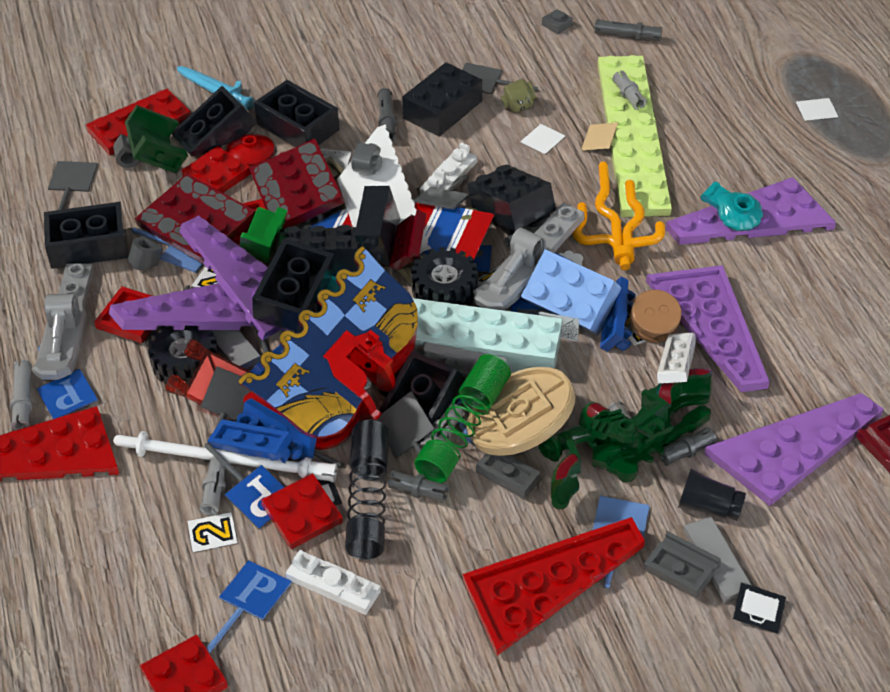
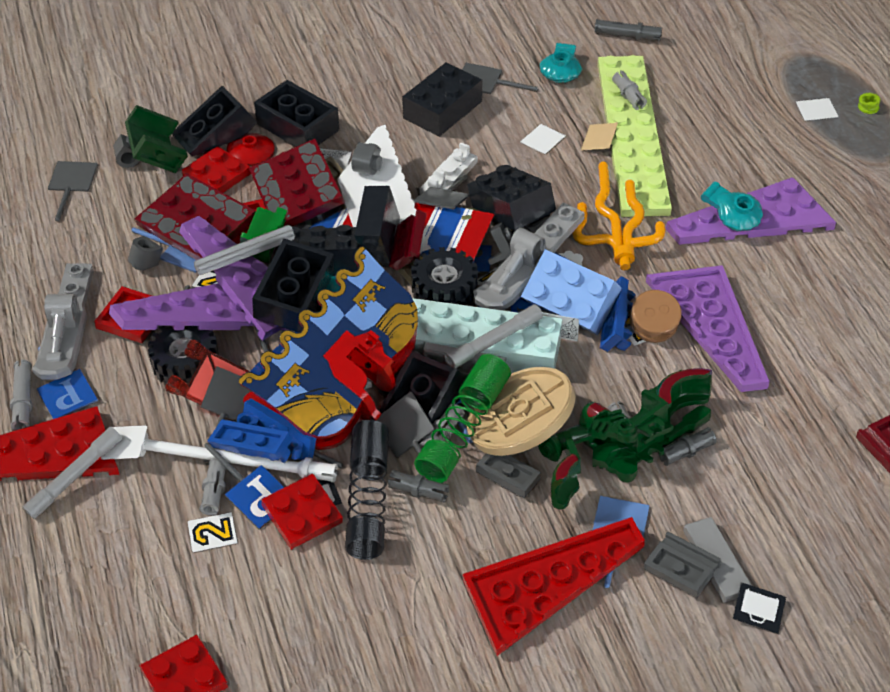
(47, 495): none -> light grey piece
(85, 234): black brick -> none
(109, 127): red plate -> none
(130, 445): none -> white sticker
(212, 85): medium azure sword -> none
(236, 348): light grey tile -> none
(243, 250): none -> light grey axle
(251, 591): blue piece -> none
(333, 582): white plate -> none
(386, 112): dark grey pin -> none
(470, 350): none -> light grey piece
(502, 238): none -> dark grey bracket
(518, 96): olive head -> none
(557, 21): dark grey plate -> none
(561, 65): none -> teal animal
(676, 358): white tile -> none
(711, 497): black plant -> none
(787, 451): medium lavender wing -> none
(869, 103): none -> lime bush

